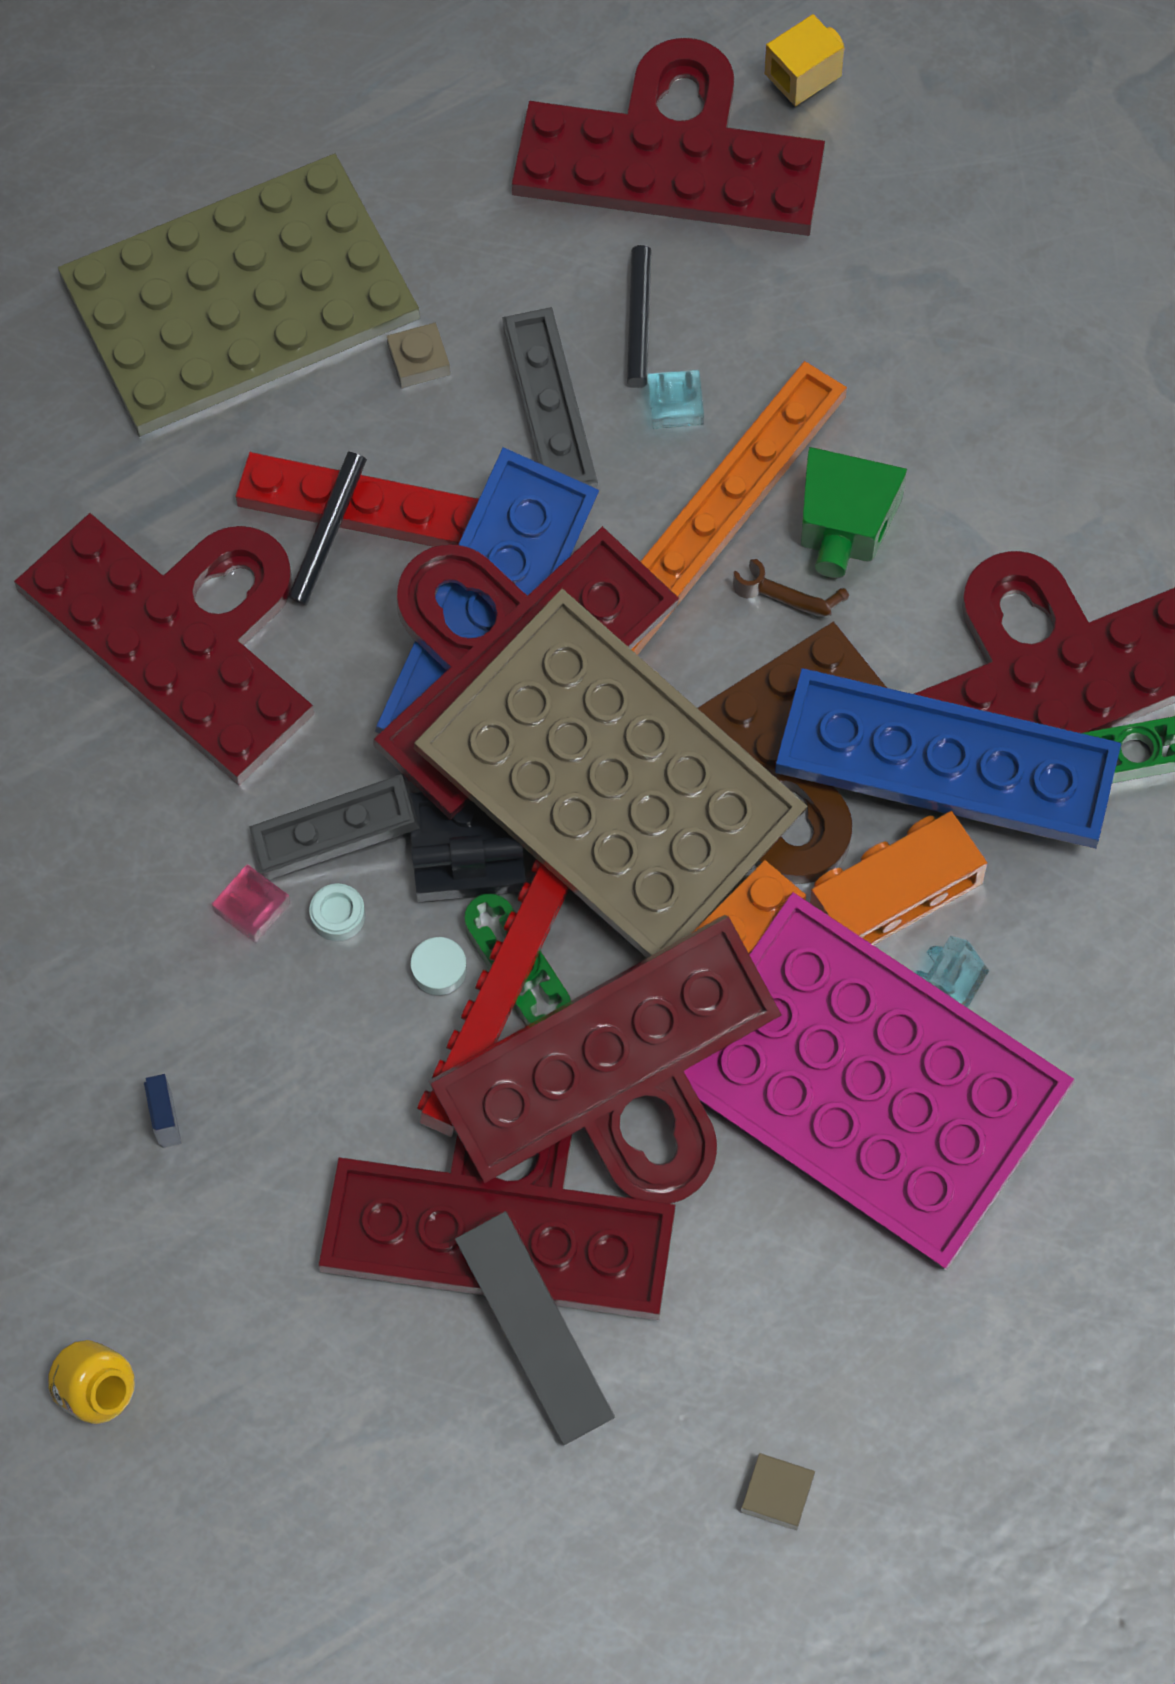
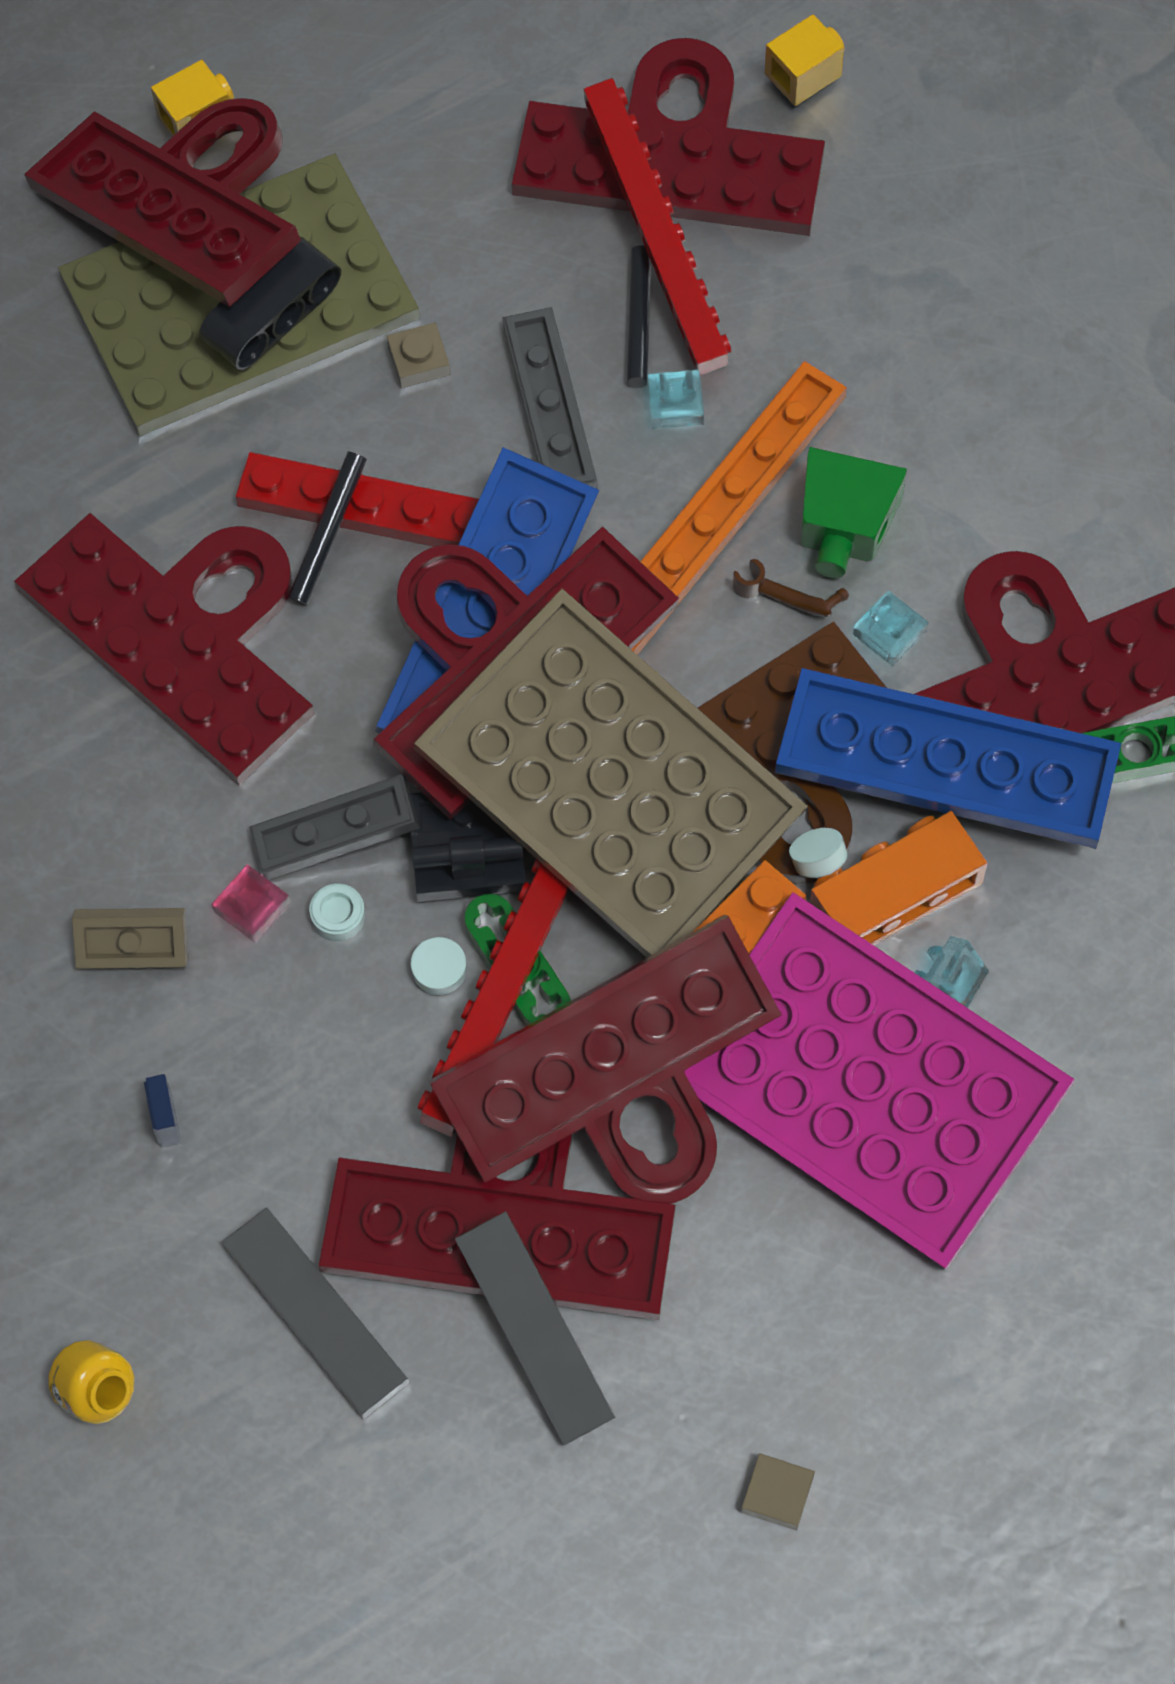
(130, 938): none -> dark tan plate
(167, 208): none -> dark red plate
(187, 94): none -> yellow brick
(271, 306): none -> black beam
(315, 1313): none -> dark grey tile
(655, 226): none -> red piece
(818, 852): none -> light aqua tile
(890, 628): none -> clear light blue tile

